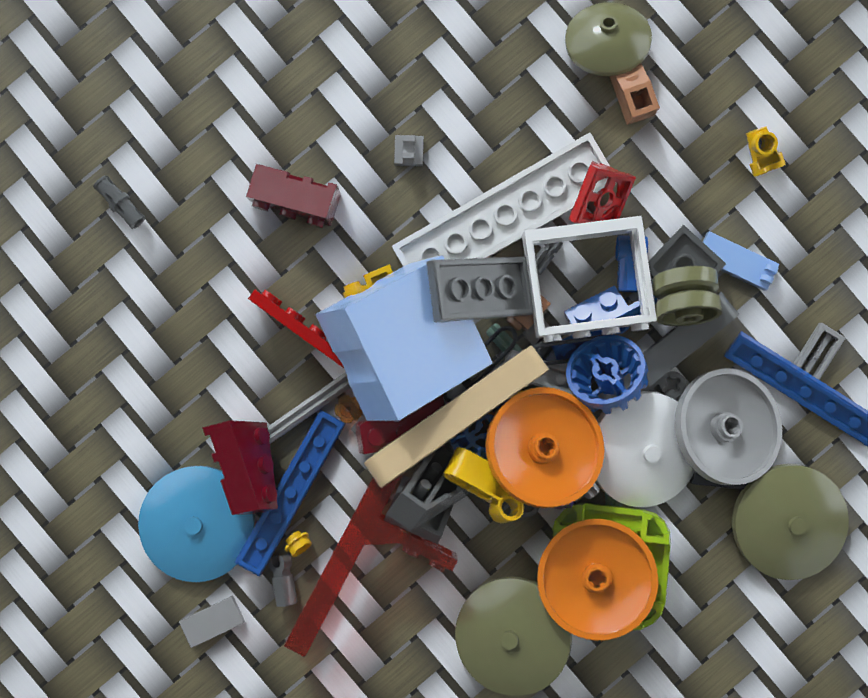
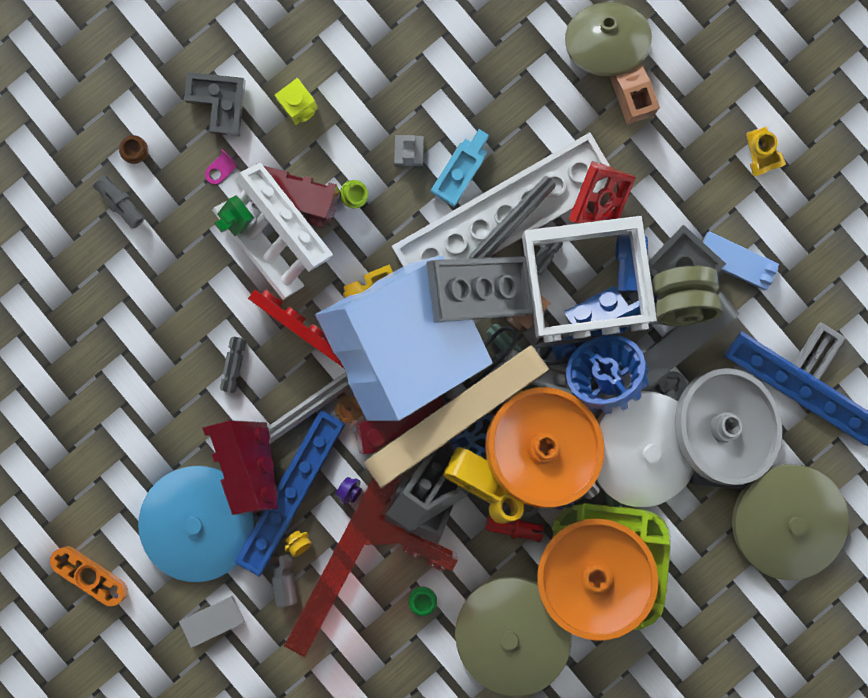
(77, 557): none -> orange beam
(133, 149): none -> reddish brown plate
(224, 164): none -> dark pink piece
(225, 97): none -> dark grey plate
(233, 364): none -> dark grey axle
(234, 216): none -> green tile
(287, 222): none -> white fence
(297, 102): none -> neon yellow brick
(349, 490): none -> dark purple plate
(353, 194): none -> lime plate
(422, 601): none -> green plate
(460, 169): none -> medium azure hinge
(514, 218): none -> dark grey axle
(516, 528): none -> red axle

